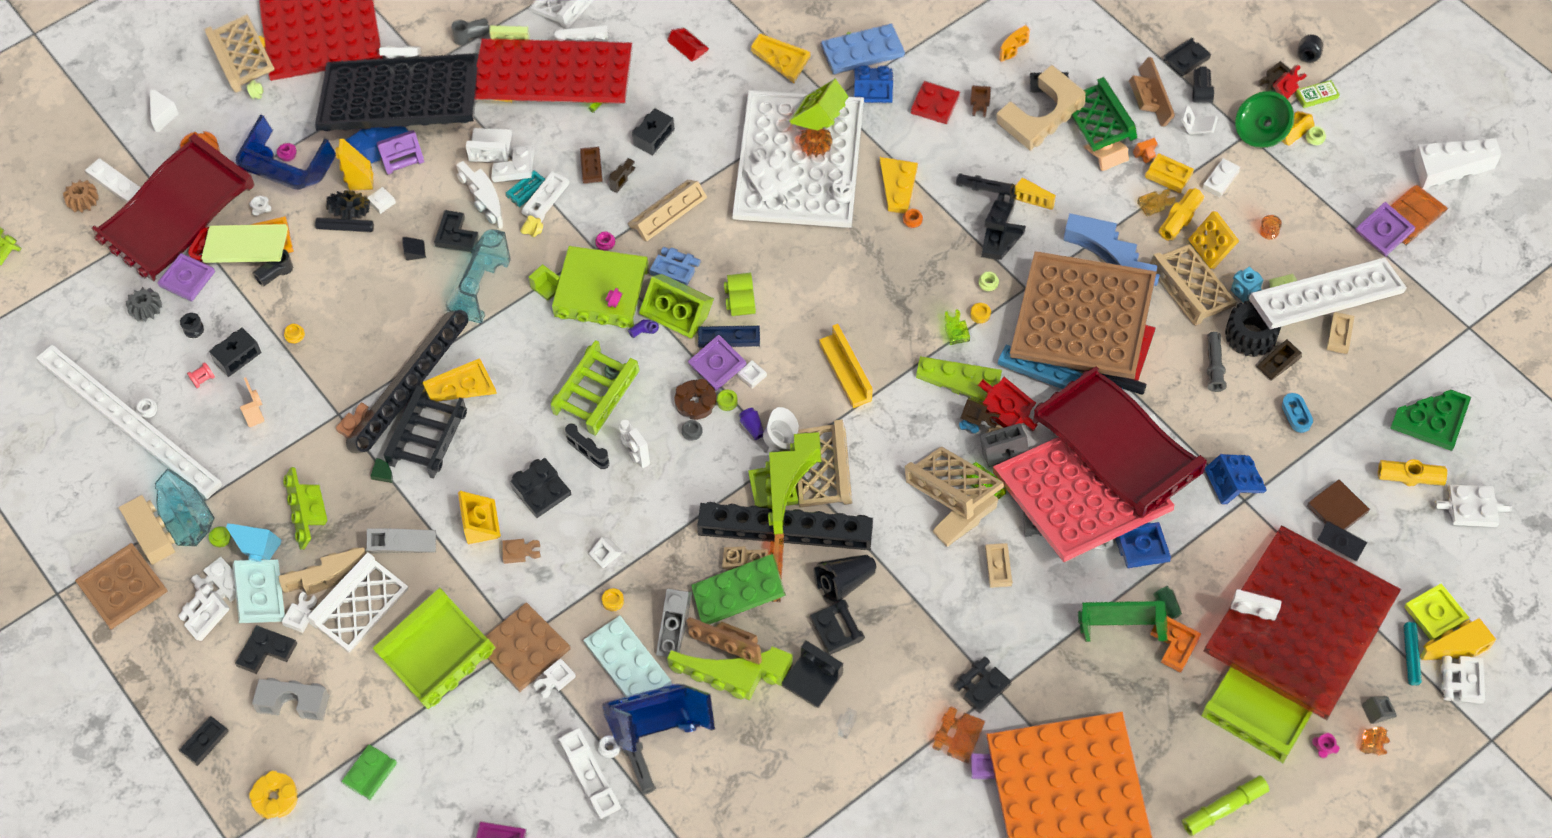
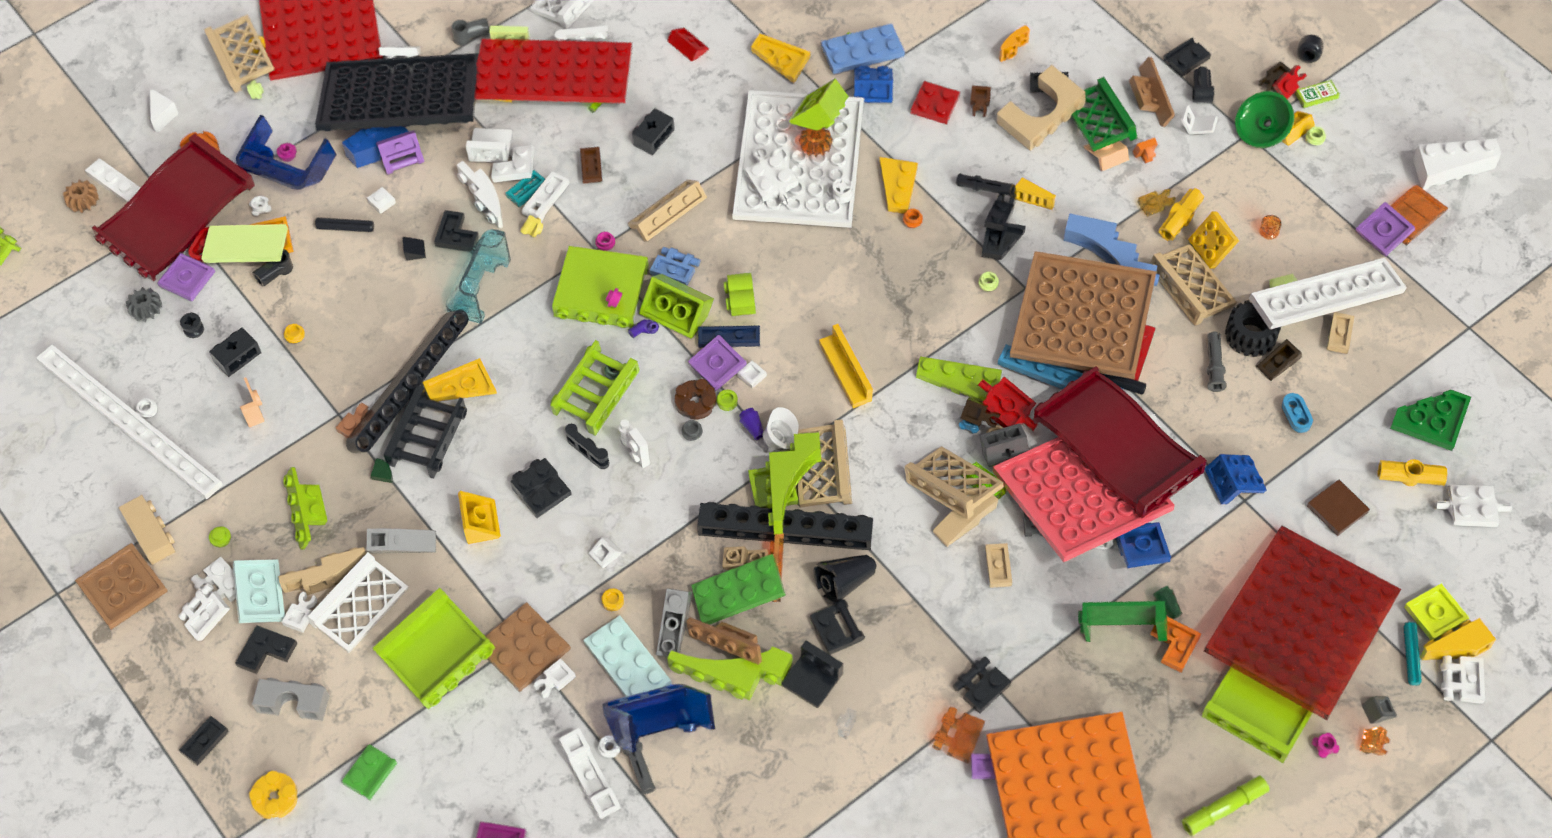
(182, 509): clear light blue wedge -> none
(200, 375): coral bush -> none
(254, 542): medium azure slope -> none
(347, 204): black gear -> none
(356, 168): yellow slope -> none
(516, 550): medium nougat plate -> none
(544, 282): lime panel -> none
(620, 175): dark brown plate -> none
(955, 329): clear neon green plate -> none
(980, 313): yellow tile -> none
(1169, 173): yellow plate -> none
(1221, 177): white plate -> none
(1245, 283): medium azure brick -> none
(1255, 604): white plate -> none
(1342, 541): black plate -> none

